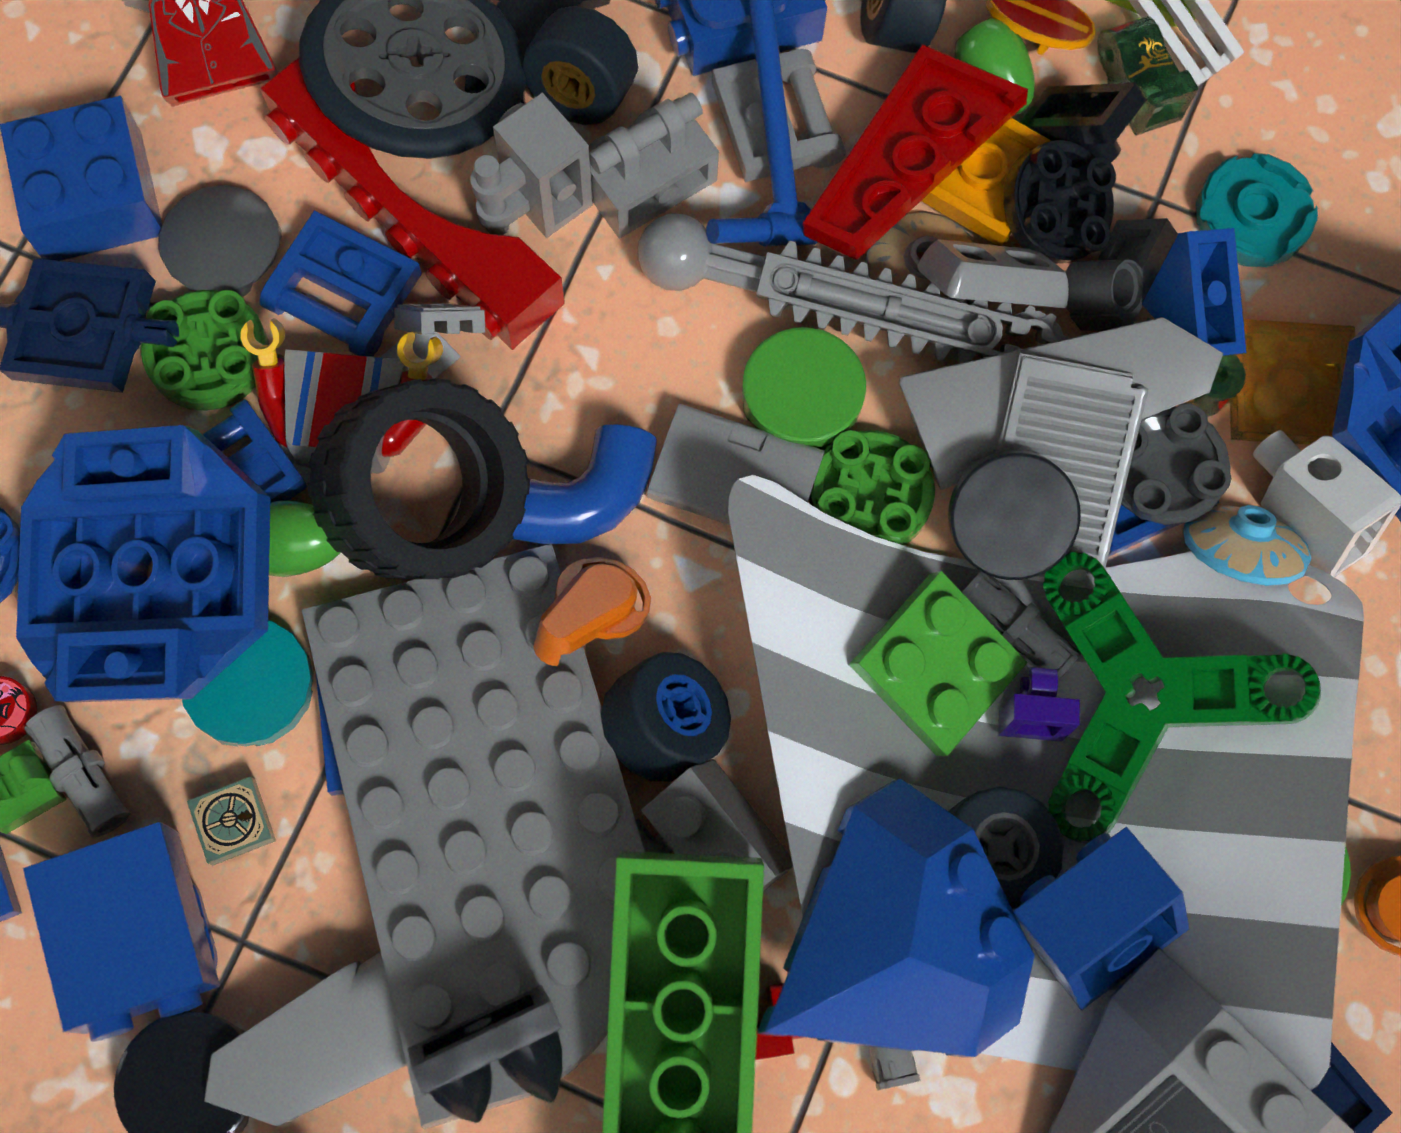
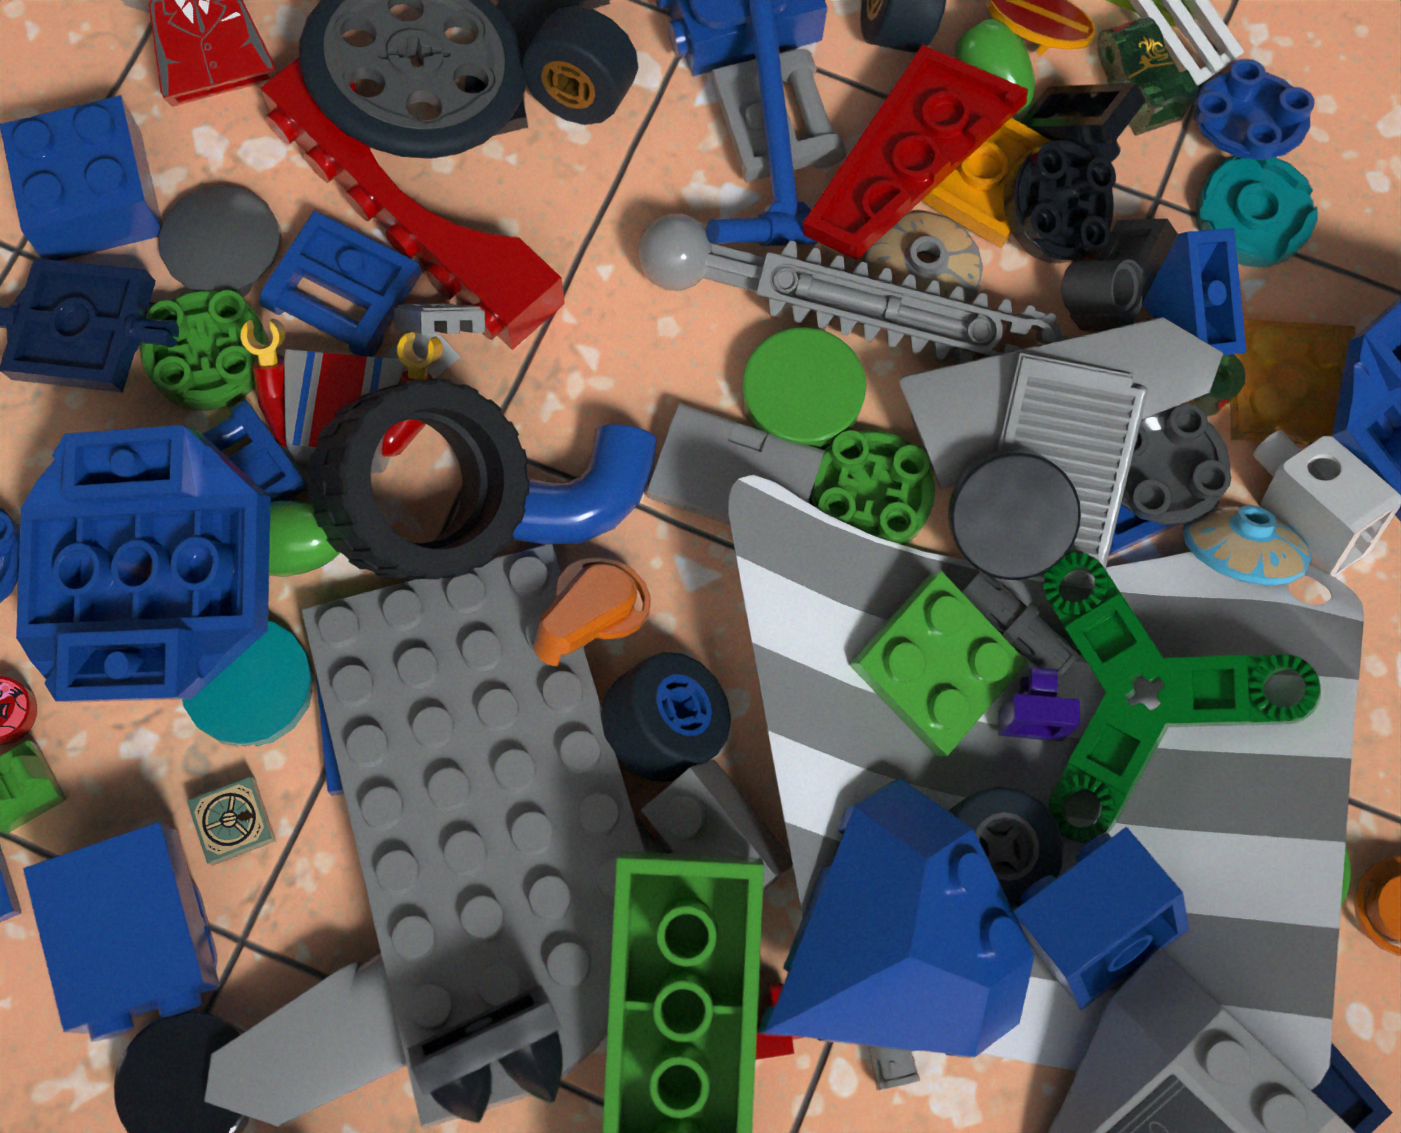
(77, 771): light grey pin -> none
(538, 172): light grey brick -> none
(651, 164): light grey brick -> none
(995, 274): light grey piece -> none
(1253, 112): none -> blue dish

